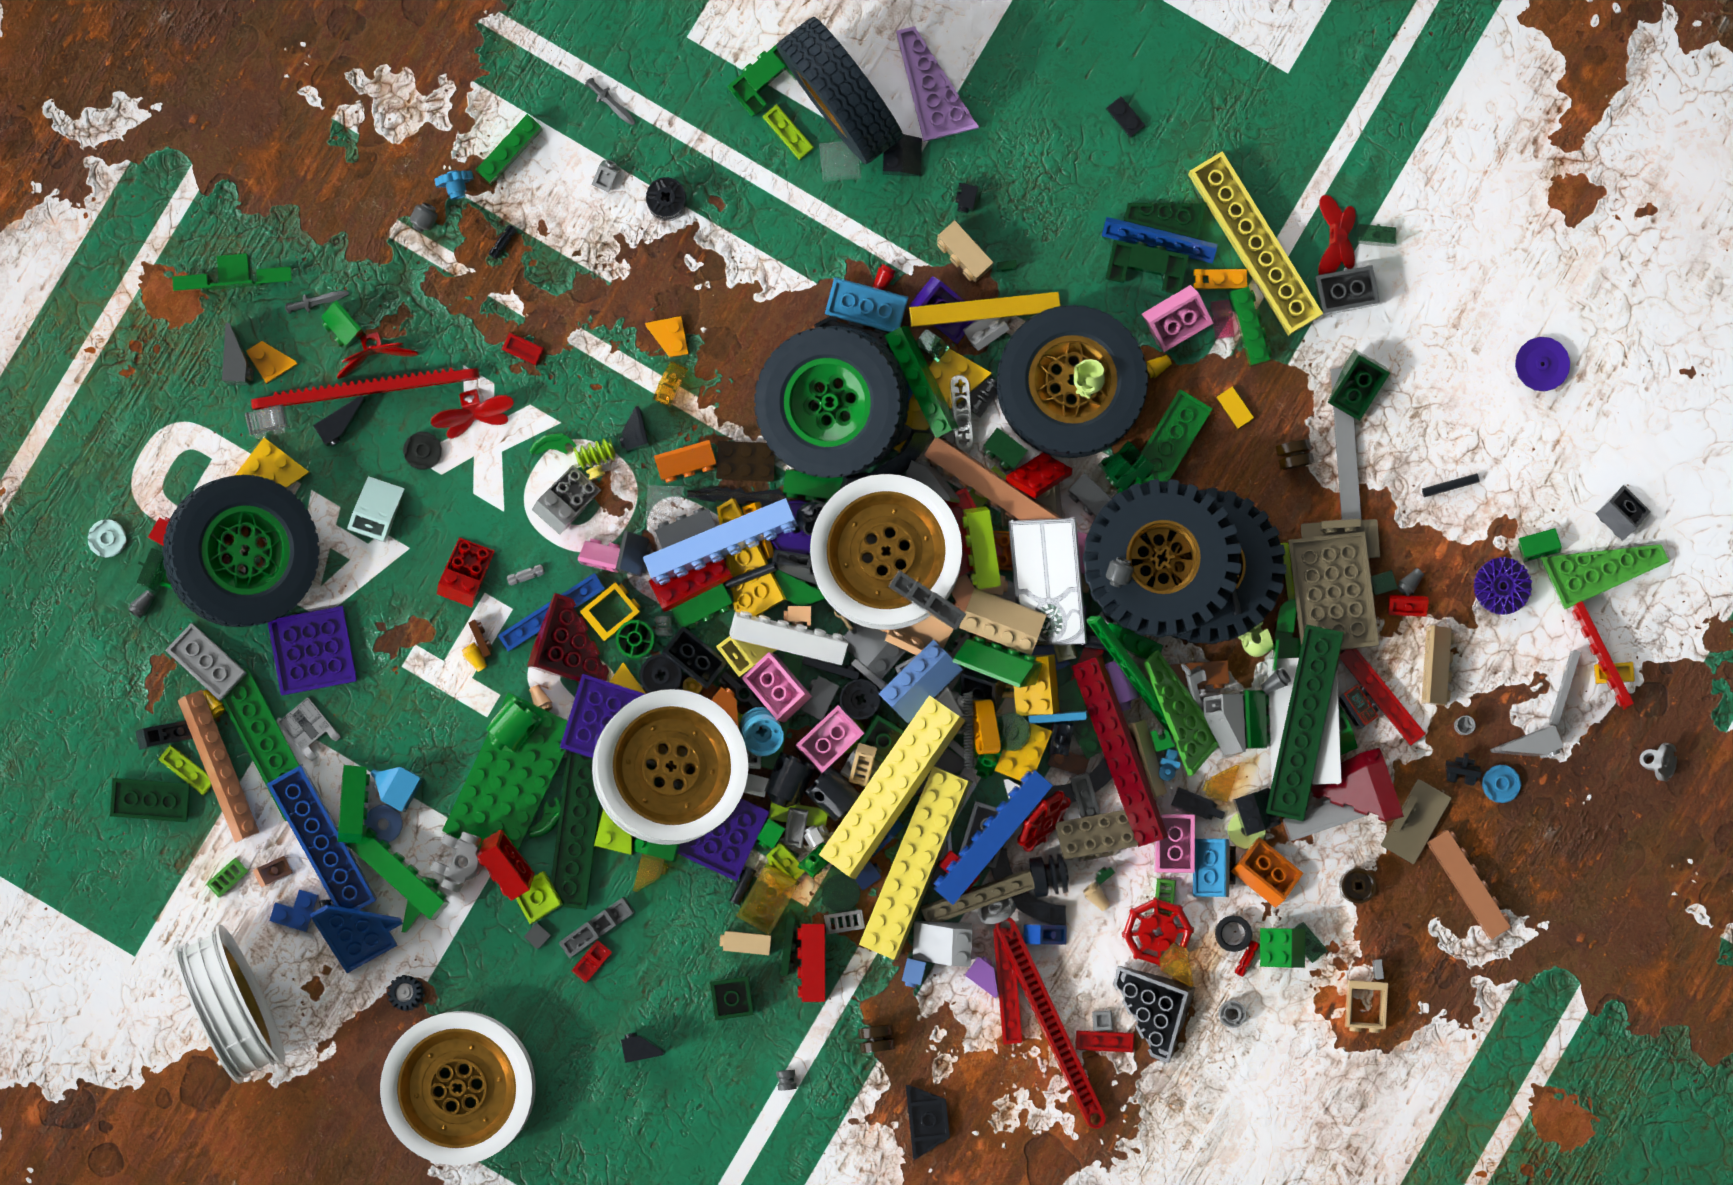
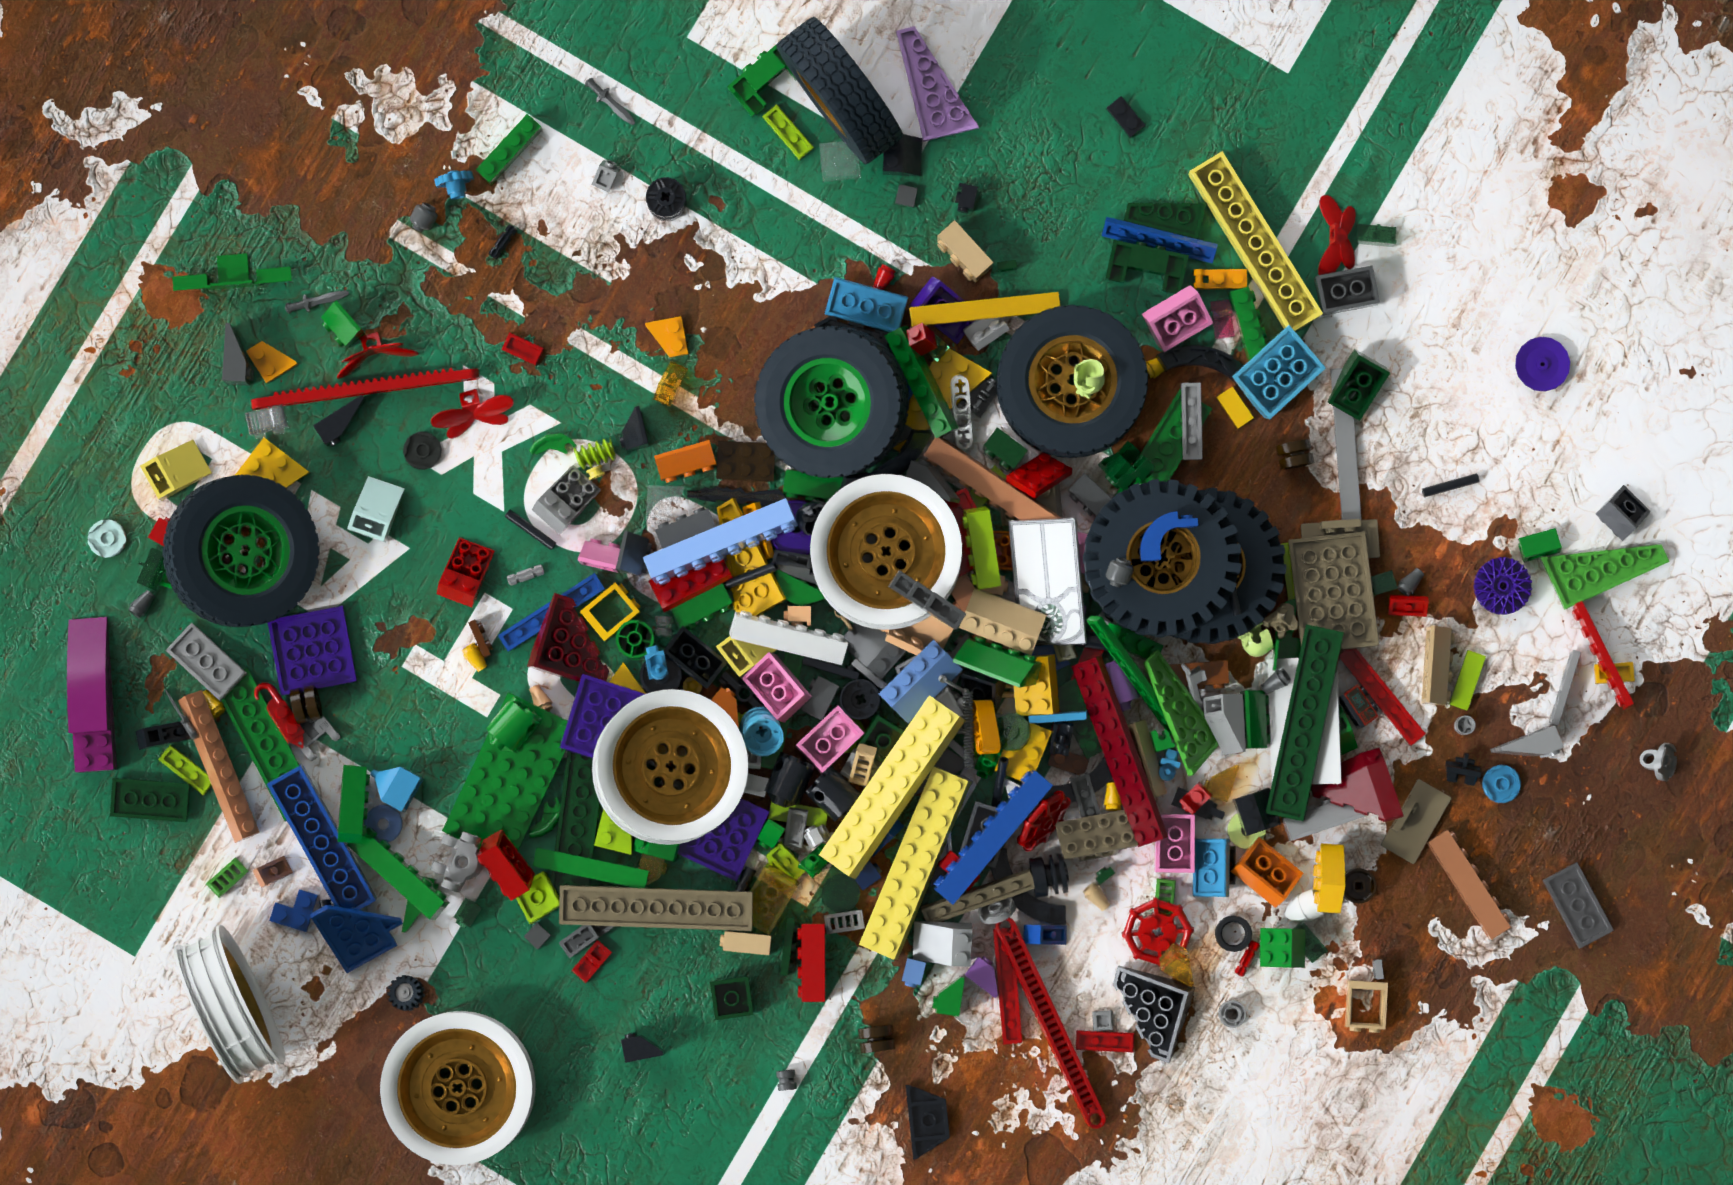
(90, 695): none -> magenta slope
(175, 470): none -> light yellow slope
(185, 721): none -> dark grey sword
(282, 715): none -> red plate
(306, 704): none -> dark brown wheel
(467, 913): none -> clear green brick
(530, 529): none -> black piece
(590, 868): none -> green tile
(655, 663): none -> dark azure hips
(656, 907): none -> dark tan plate
(906, 196): none -> dark grey tile
(921, 339): none -> red brick
(943, 679): none -> light grey hinge
(949, 998): none -> green slope
(1000, 781): none -> black piece
(1112, 800): none -> yellow cone
(1153, 535): none -> blue arch
(1191, 421): none -> light grey plate
(1195, 798): none -> red bracket
(1200, 356): none -> black tile
(1278, 372): none -> medium azure slope
(1282, 620): none -> dark tan rock
(1303, 907): none -> white helmet
(1329, 878): none -> yellow brick
(1467, 680): none -> lime tile
(1577, 905): none -> flat silver plate

